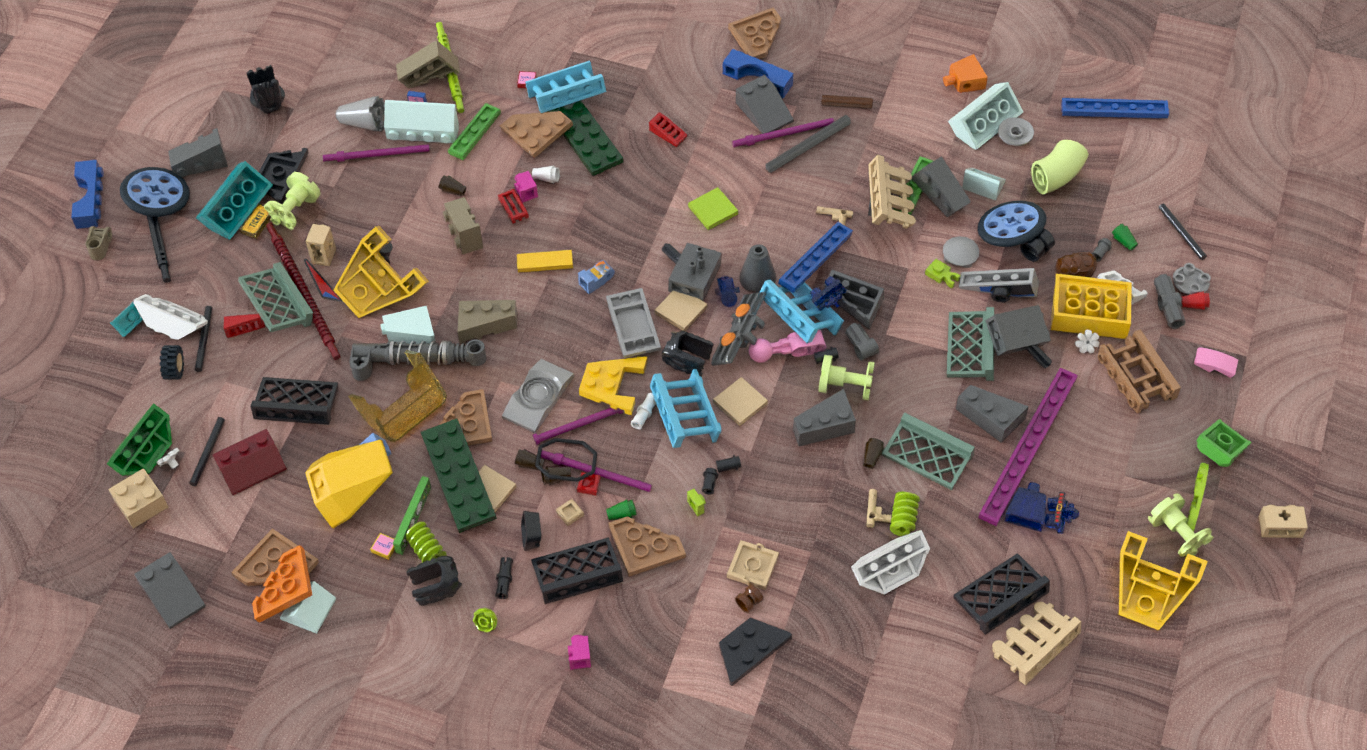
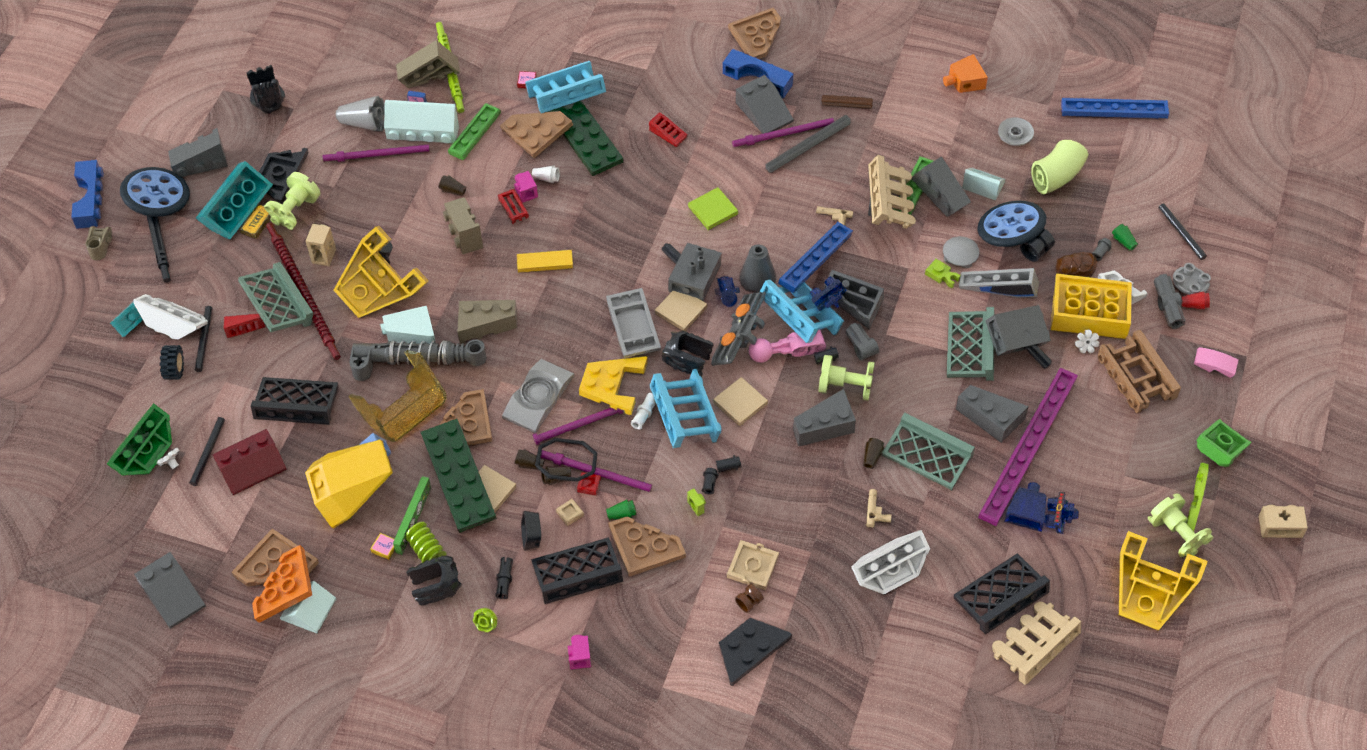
(138, 498): tan brick -> none
(322, 285): sticker -> none
(595, 276): medium blue leg -> none
(904, 513): lime piece -> none
(983, 116): light aqua slope -> none
(1001, 295): black tile -> none

